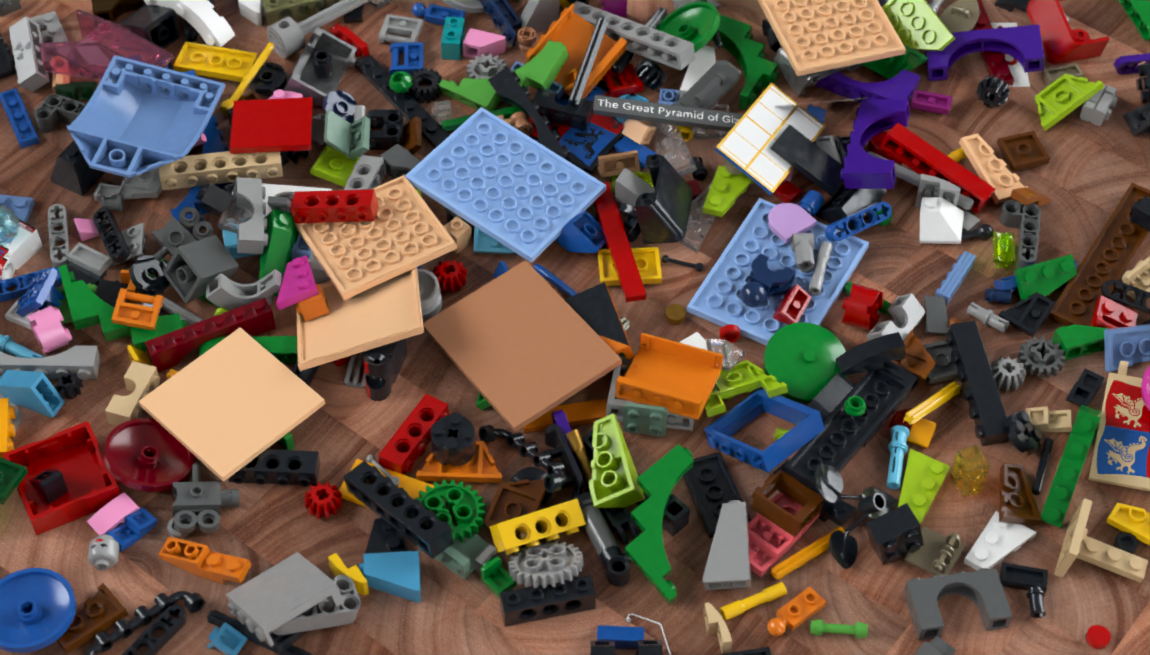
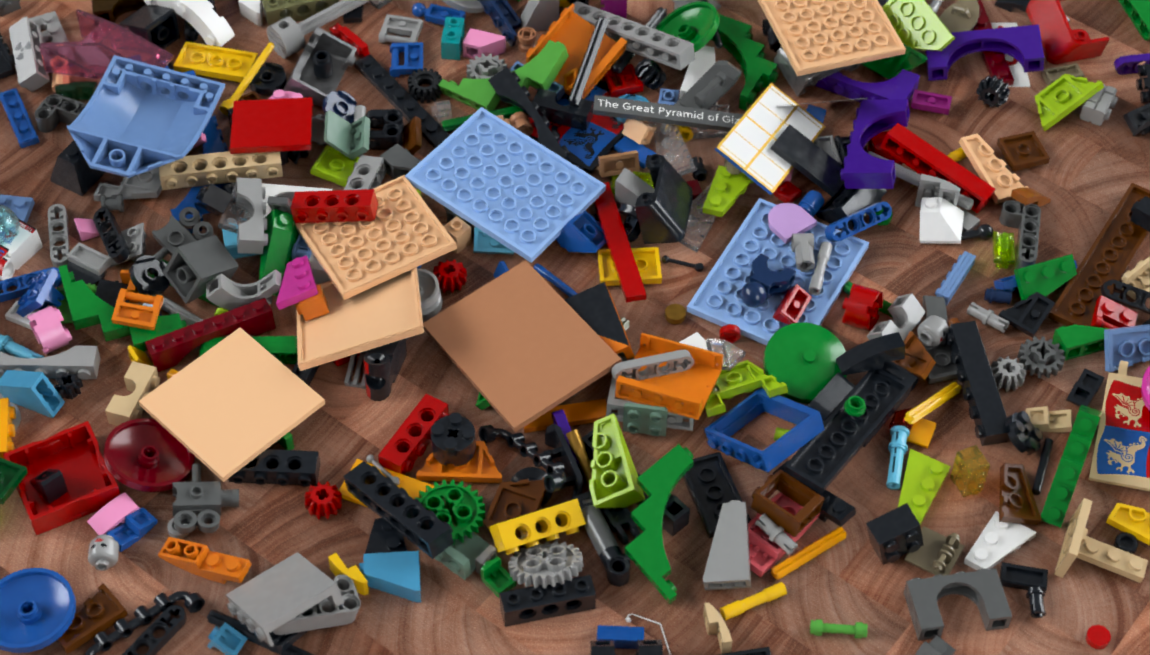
(400, 81): green plate -> none
(676, 362): none -> light grey beam
(776, 534): none -> light grey pin
(796, 612): orange plate -> none
(872, 504): black plant -> none
(932, 330): none -> light grey head

